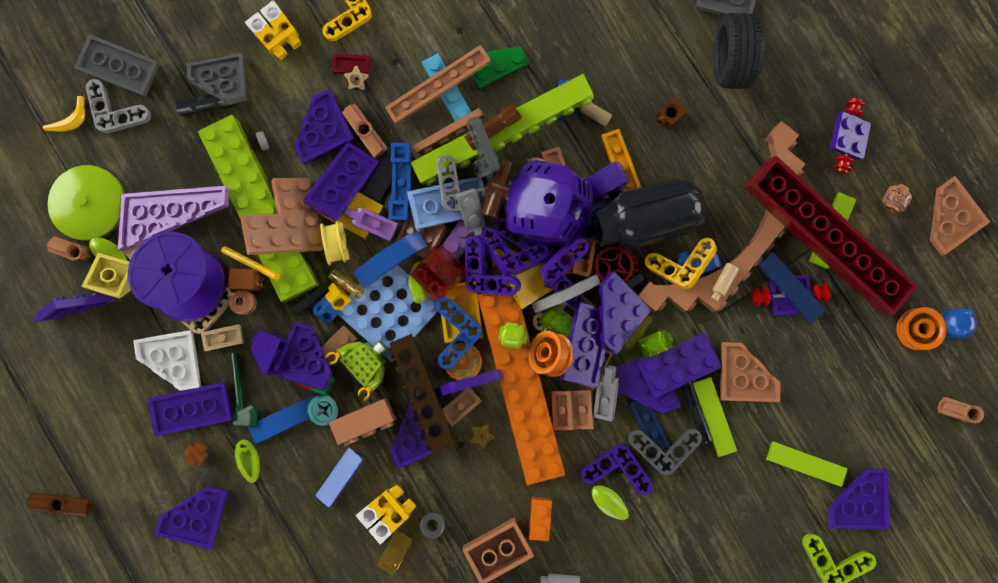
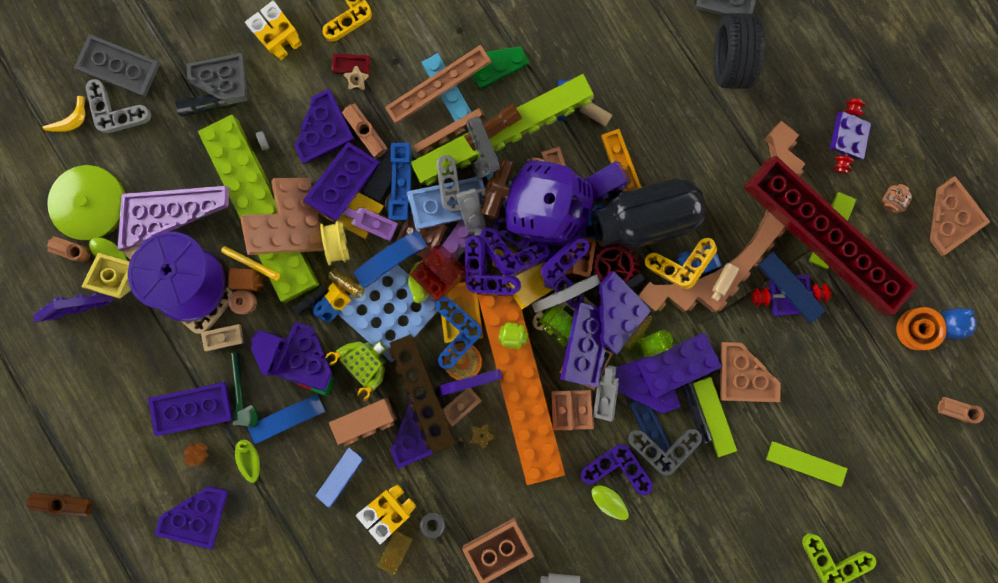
(171, 358): white plate -> none
(322, 401): teal gear -> none
(338, 340): medium nougat plate -> none
(540, 518): orange brick -> none
(550, 354): orange wheel -> none
(674, 106): reddish brown brick -> none
(863, 503): dark purple plate -> none

